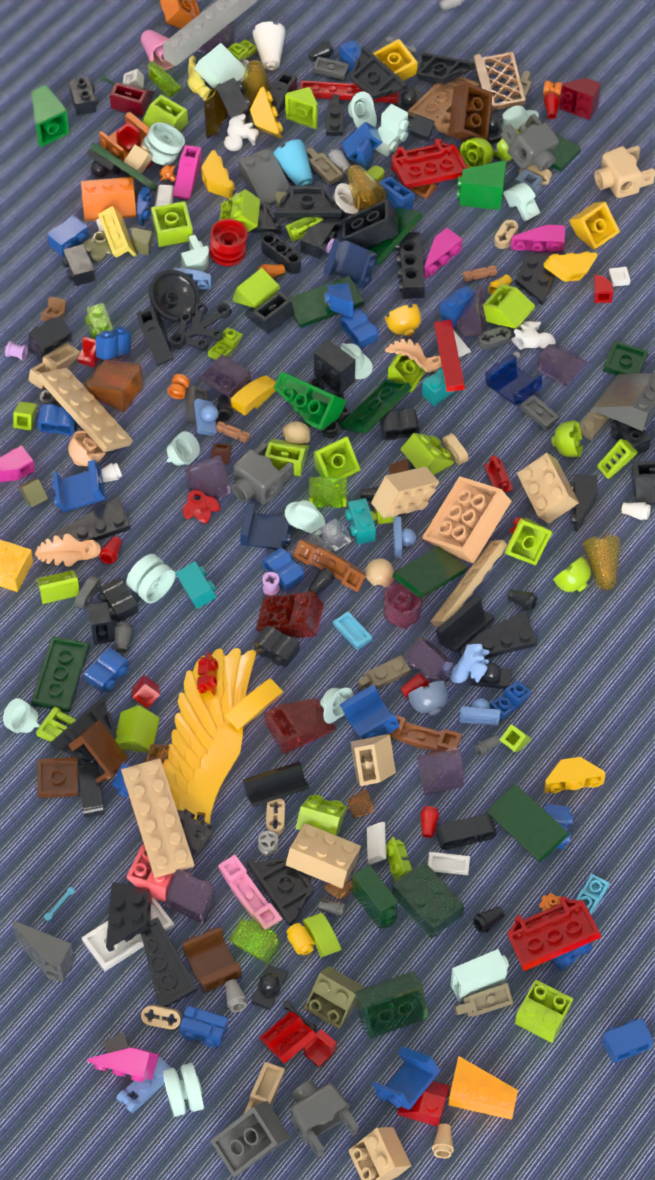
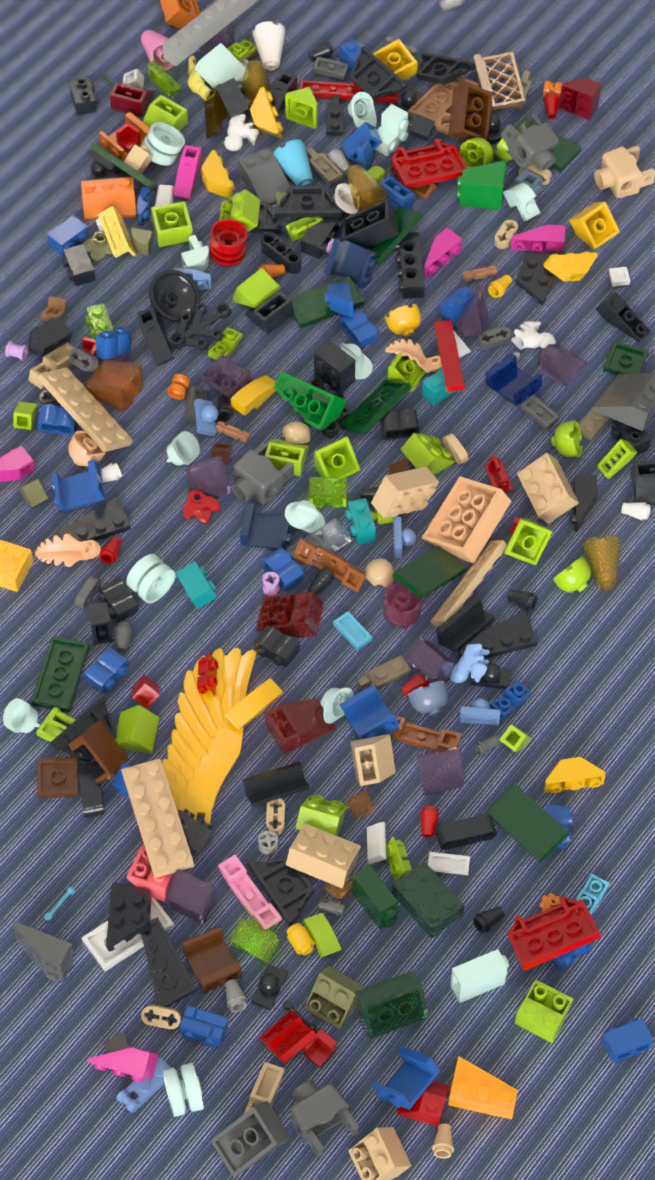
(49, 116): green slope -> none
(58, 586): lime slope -> none
(84, 357): none -> dark grey beam
(157, 751): clear orange slope -> none
(167, 172): orange plant -> none
(485, 1001): dark tan hinge -> none
(507, 307): lime slope -> none
(516, 116): light aqua piece -> none
(602, 290): red brick -> none
(622, 317): none -> black slope

